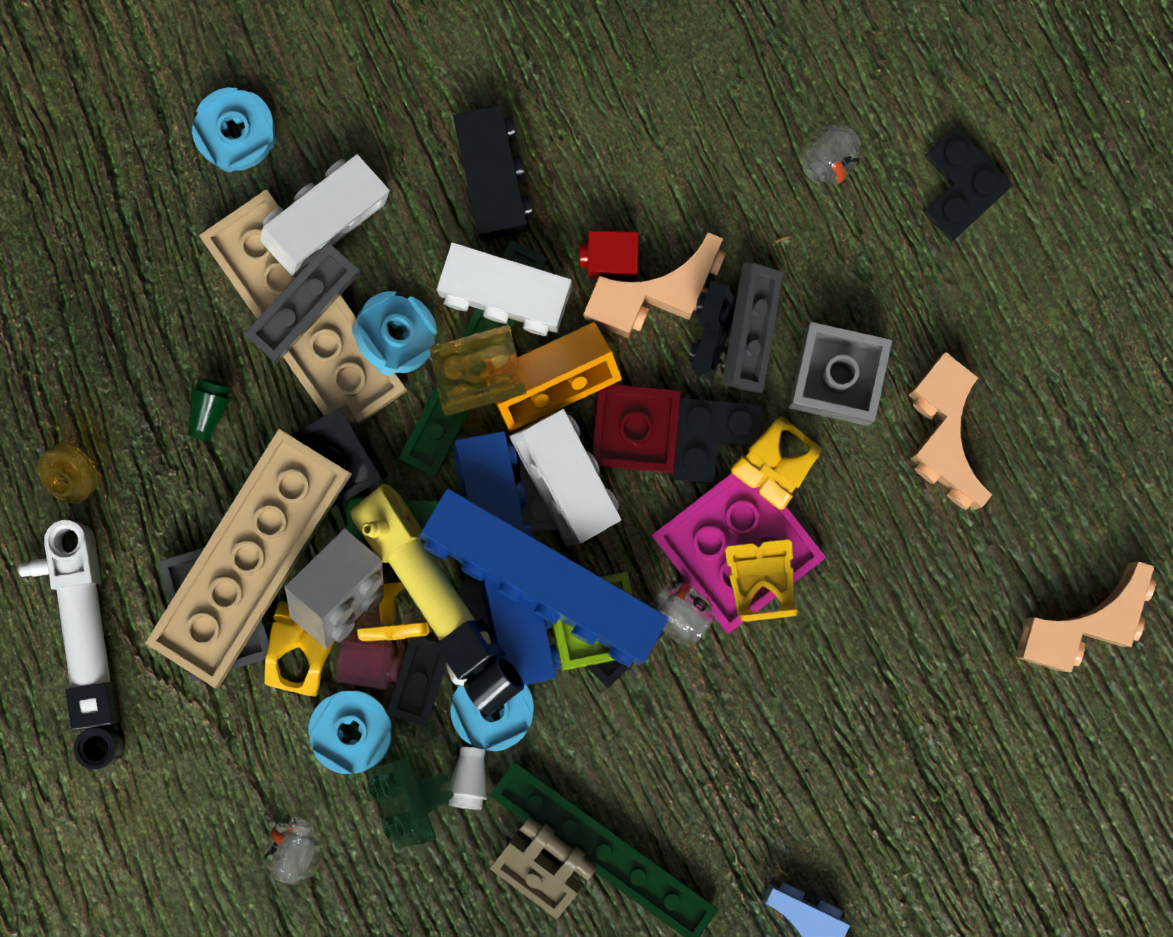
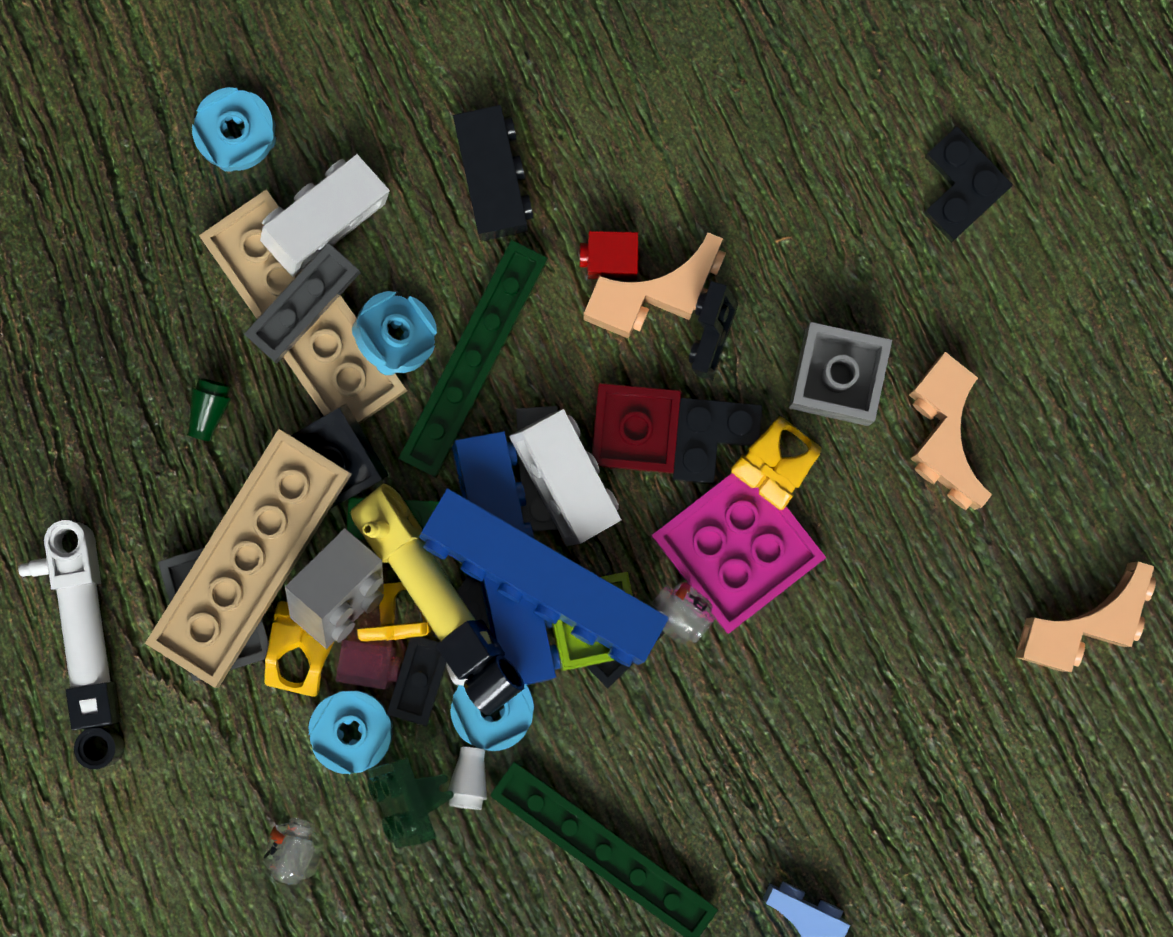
(67, 473): clear yellow plate -> none
(477, 370): clear yellow plate -> none
(503, 289): white brick -> none
(537, 875): dark tan plate -> none
(560, 376): light orange brick -> none
(752, 327): dark grey plate -> none
(760, 567): yellow piece -> none
(831, 154): clear head -> none

